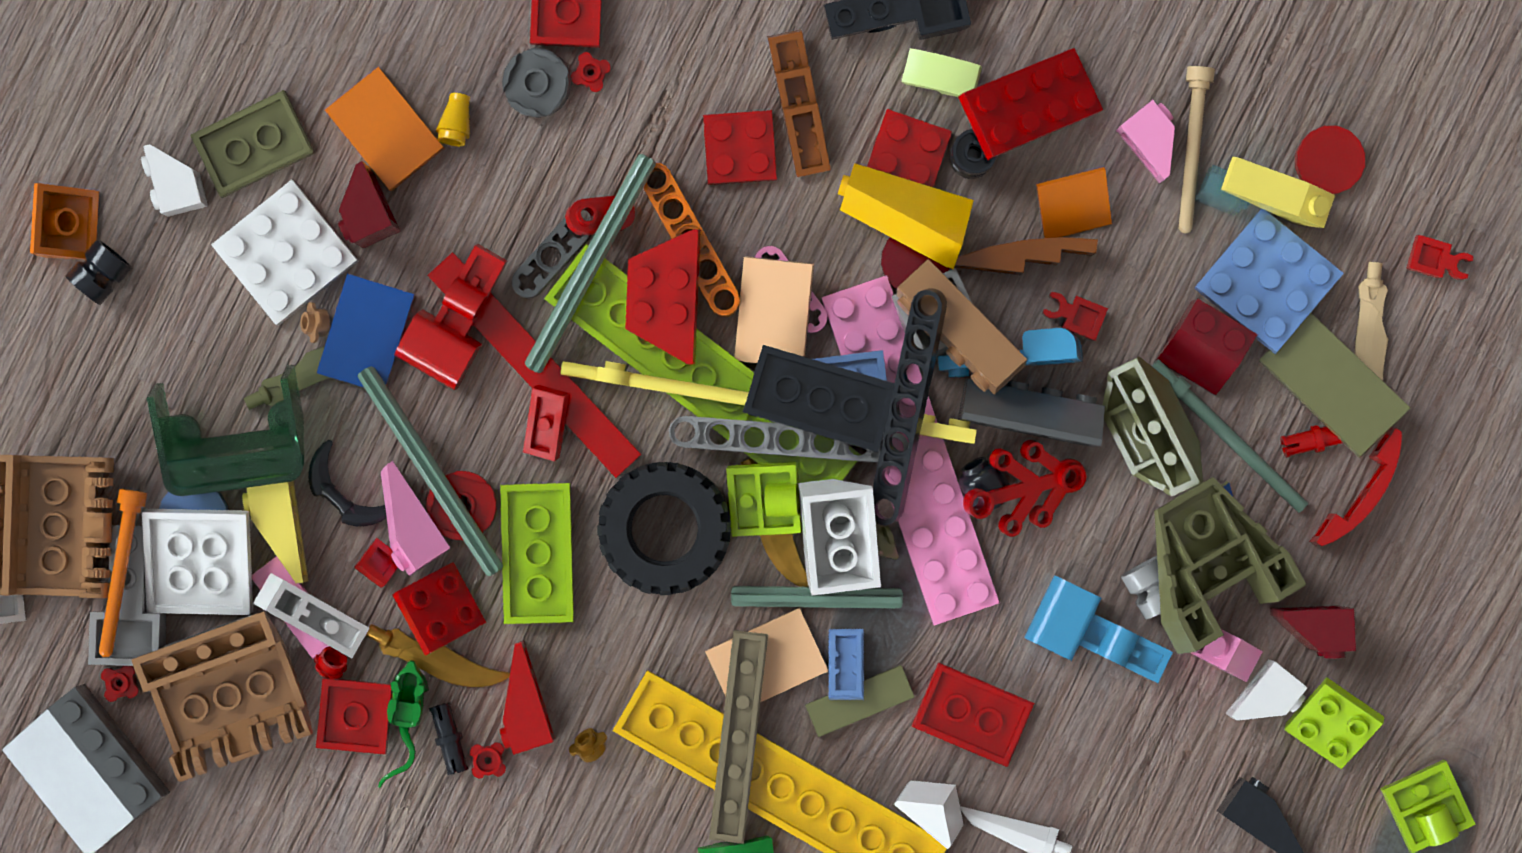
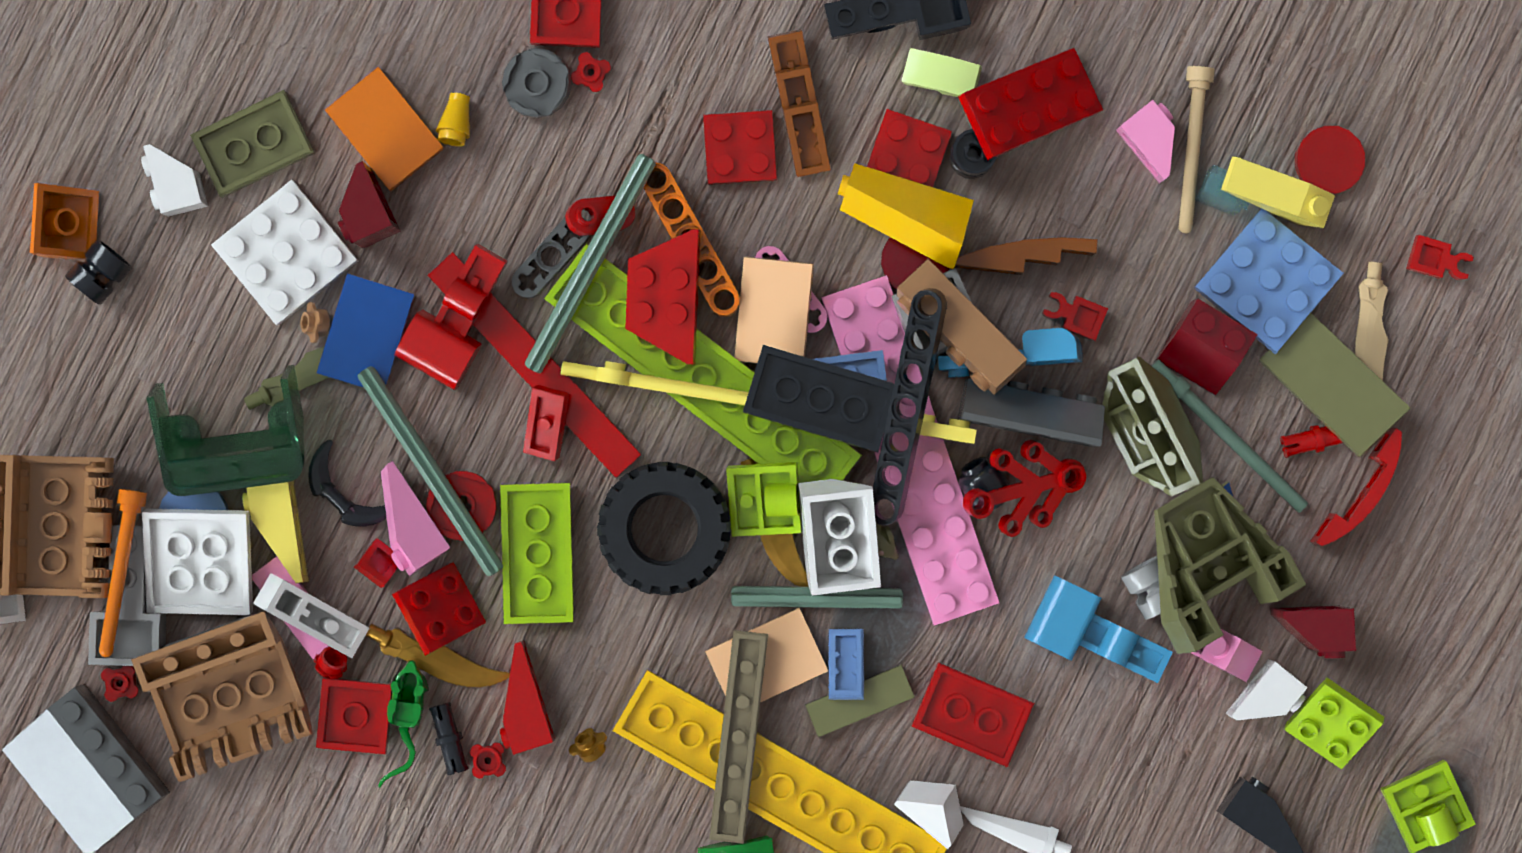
(771, 442): light grey beam -> none
(1074, 203): orange piece -> none

